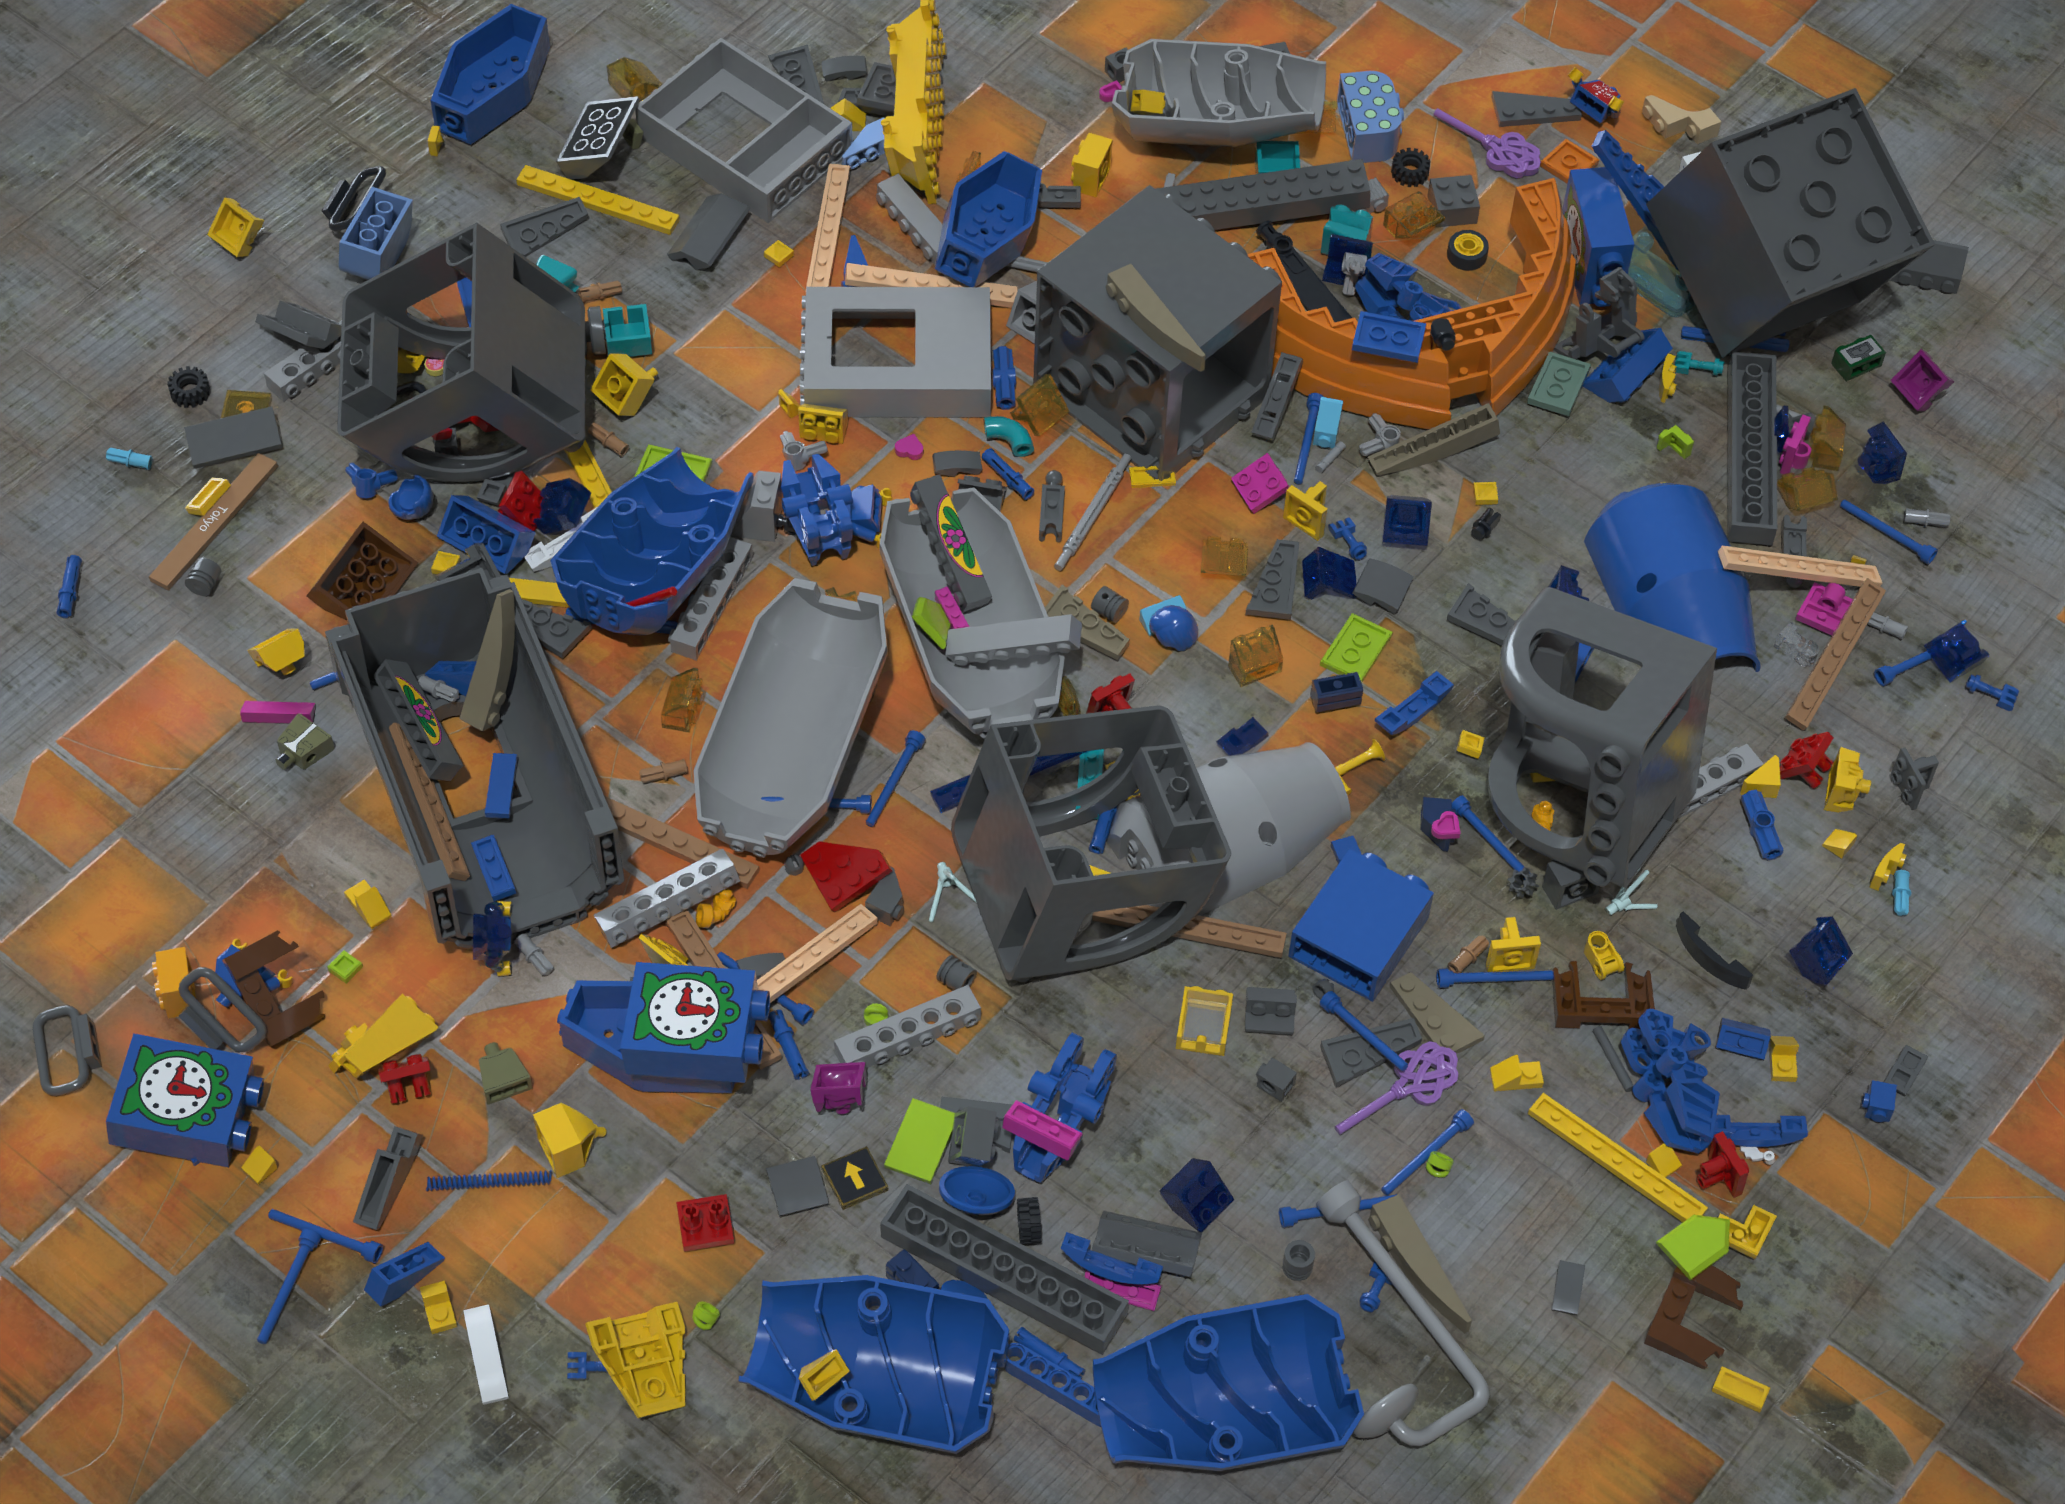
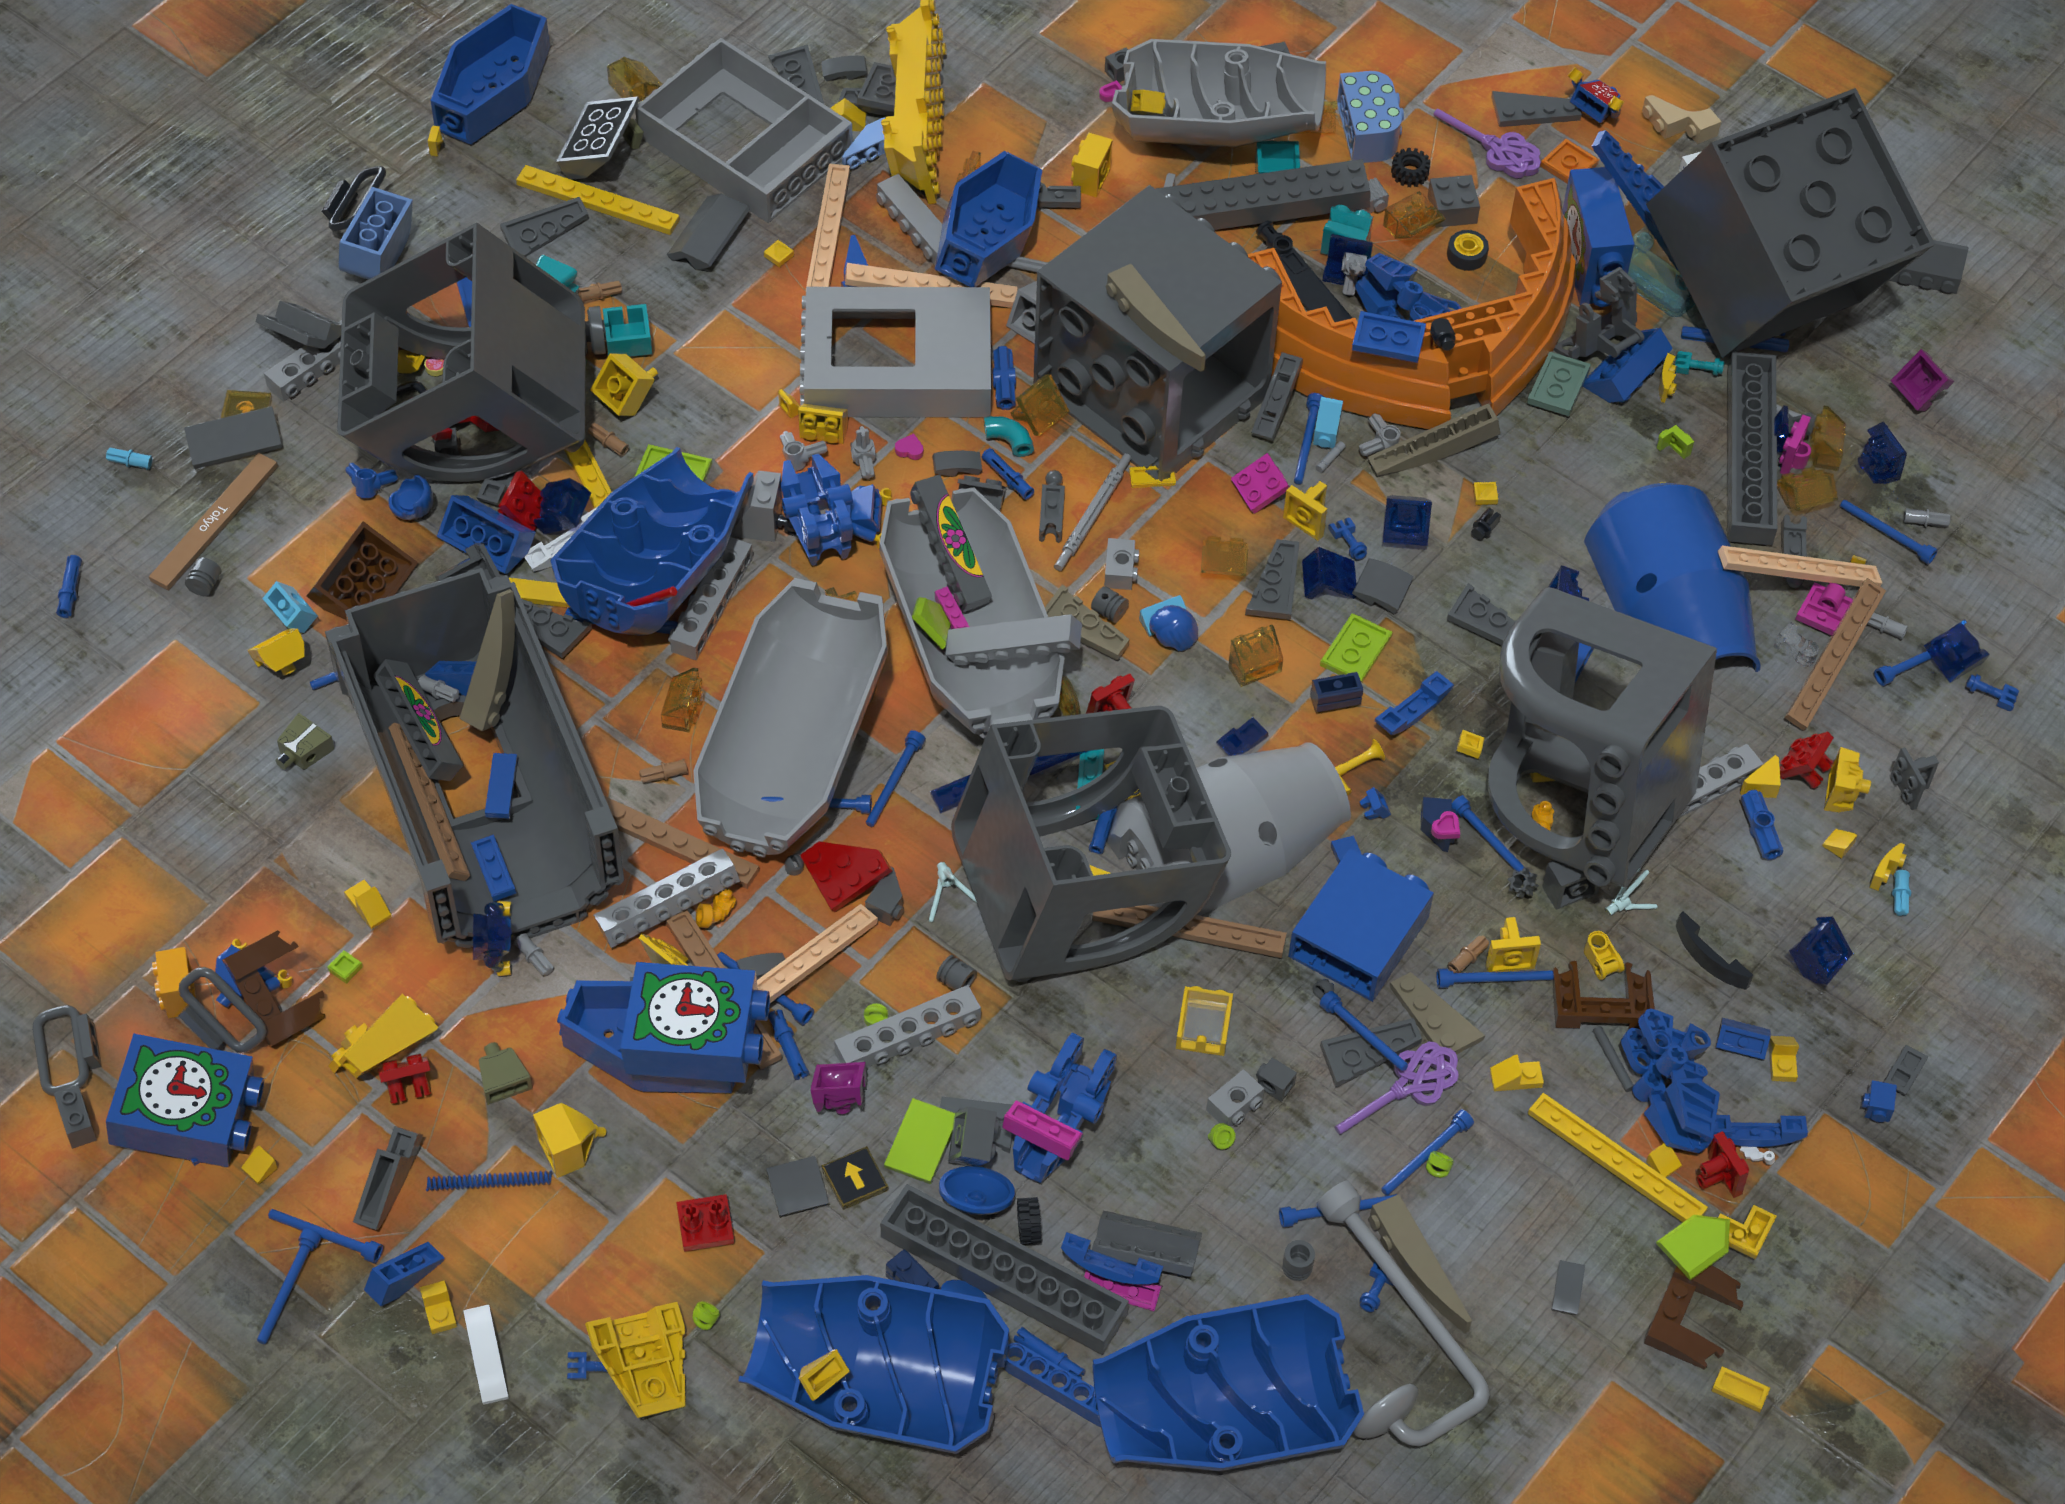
(75, 1116): none -> dark grey brick
(192, 396): black tyre -> none
(207, 496): yellow tile -> none
(235, 228): yellow brick -> none
(275, 711): dark pink slope -> none
(290, 607): none -> medium azure brick
(444, 561): yellow tile -> none
(863, 452): none -> light grey axle
(1119, 564): none -> light grey brick
(1197, 1194): clear blue slope -> none
(1222, 1136): none -> lime tile
(1239, 1087): none -> light grey brick
(1270, 1010): dark grey bracket -> none
(1378, 804): none -> blue tile
(1858, 357): dark green brick -> none

